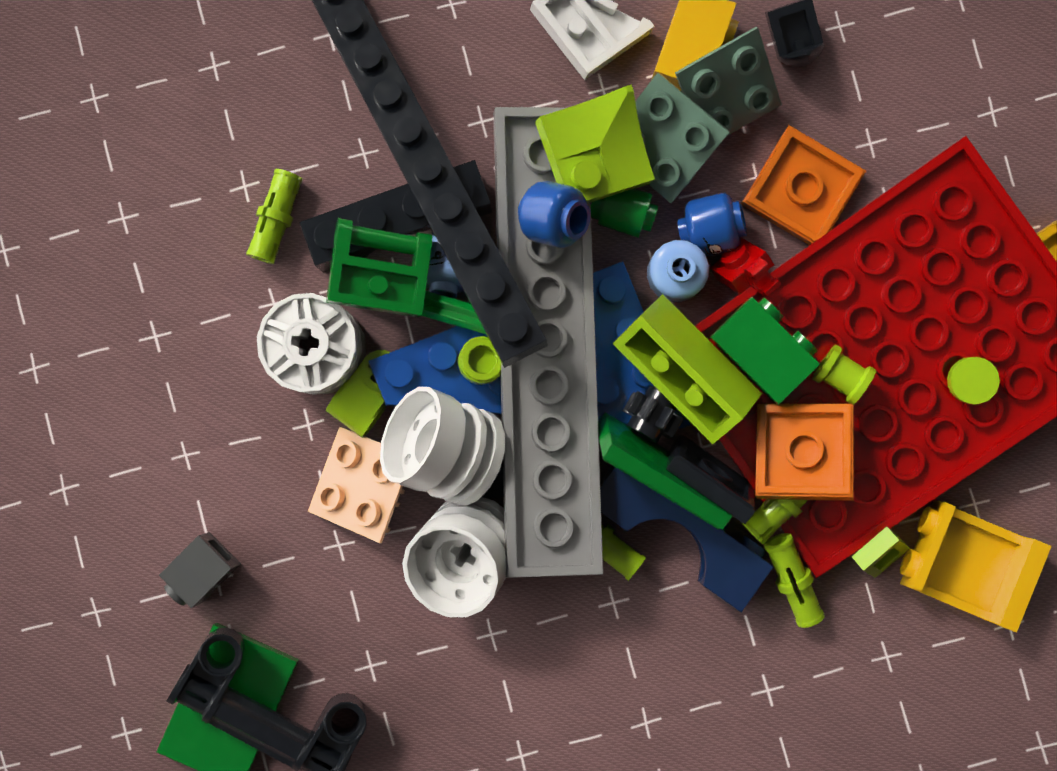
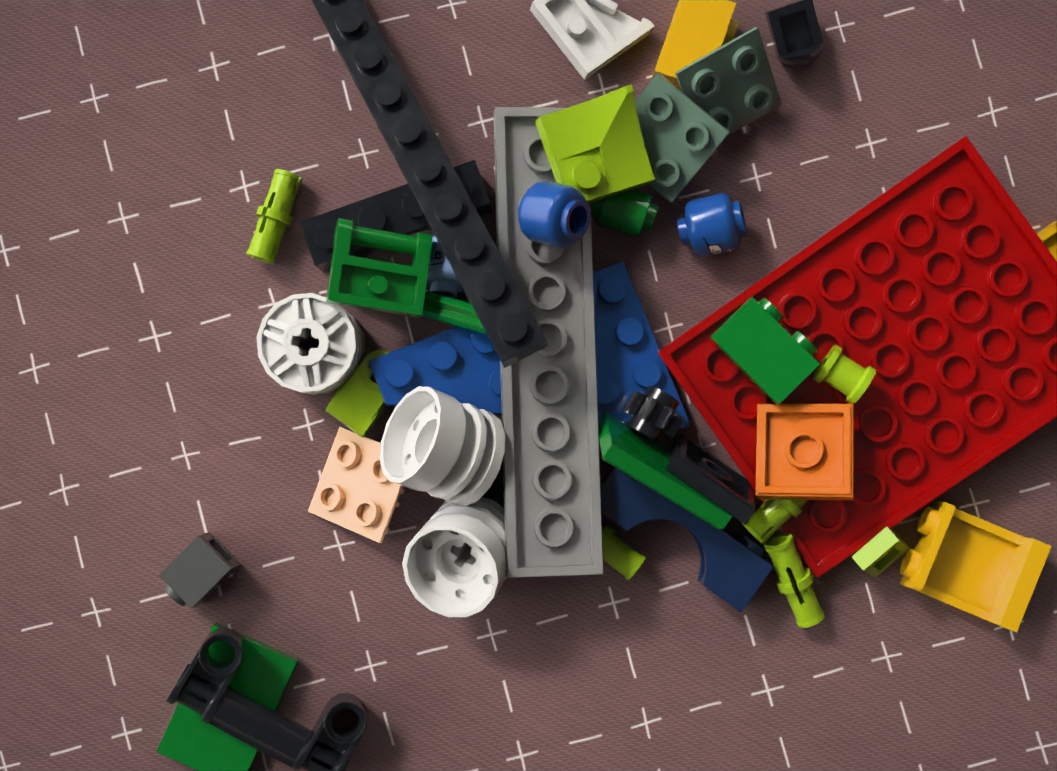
(479, 361): lime tile -> none
(662, 274): light blue head -> none
(688, 369): lime brick -> none
(746, 268): red plate -> none
(803, 186): orange tile -> none
(973, 380): lime tile -> none

